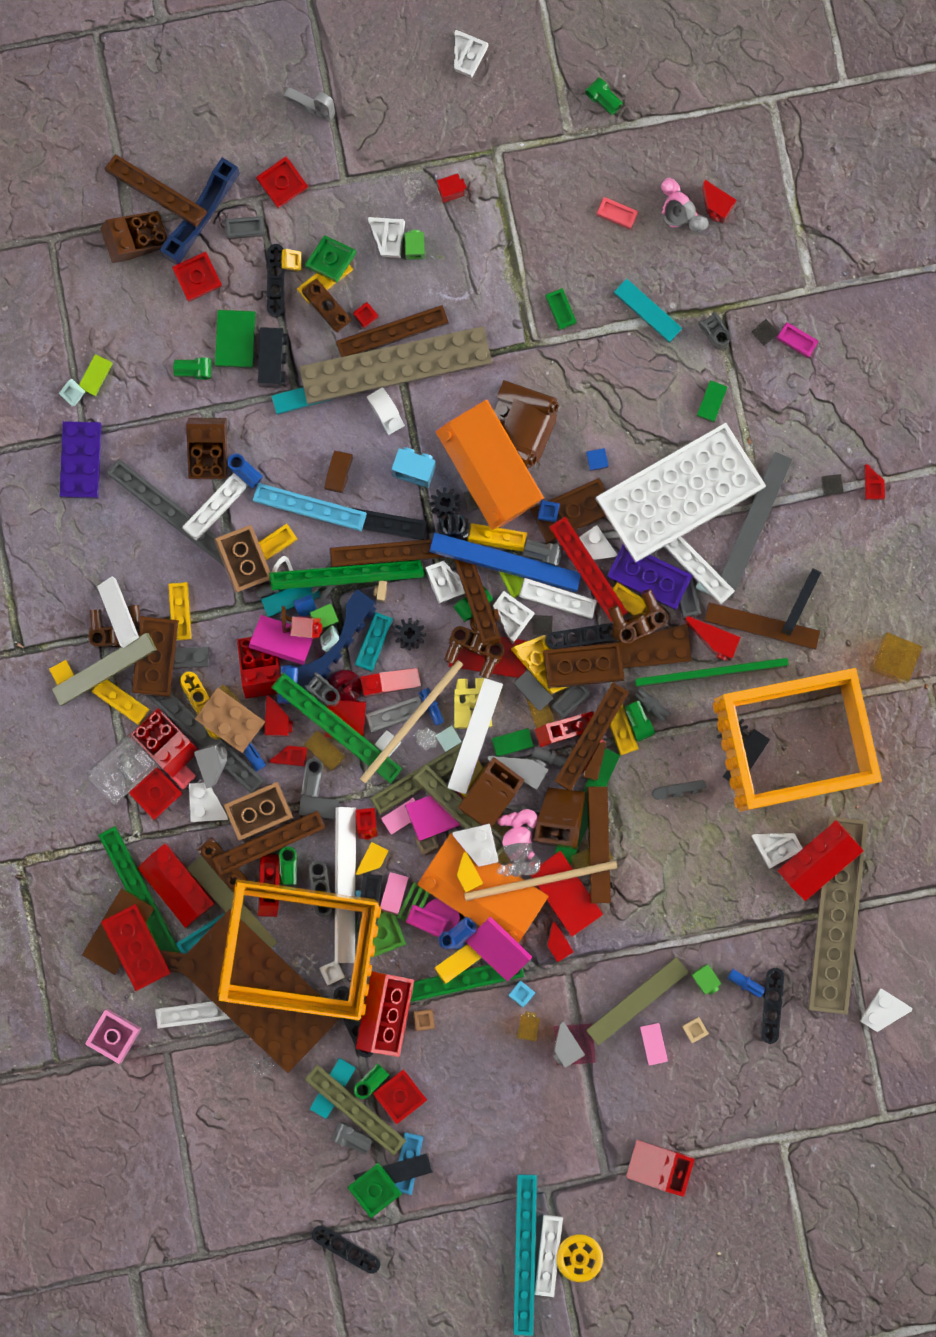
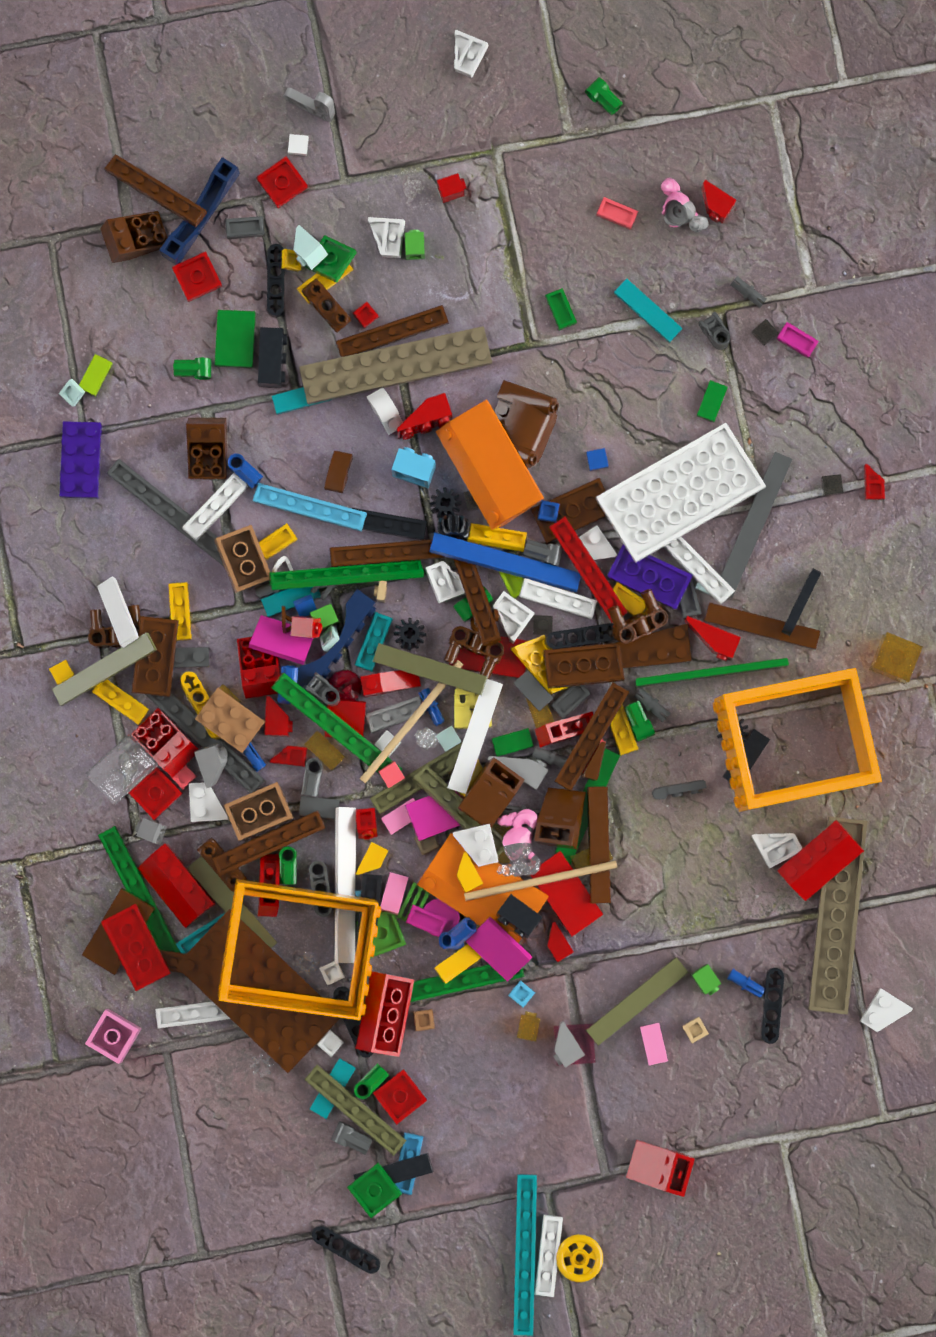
(150, 831): none -> light grey slope
(298, 145): none -> white tile
(308, 249): none -> light aqua slope
(330, 1043): none -> white tile
(391, 774): none -> coral tile
(430, 414): none -> red slope
(430, 669): none -> olive tile
(518, 916): none -> black brick
(748, 292): none -> dark grey pin

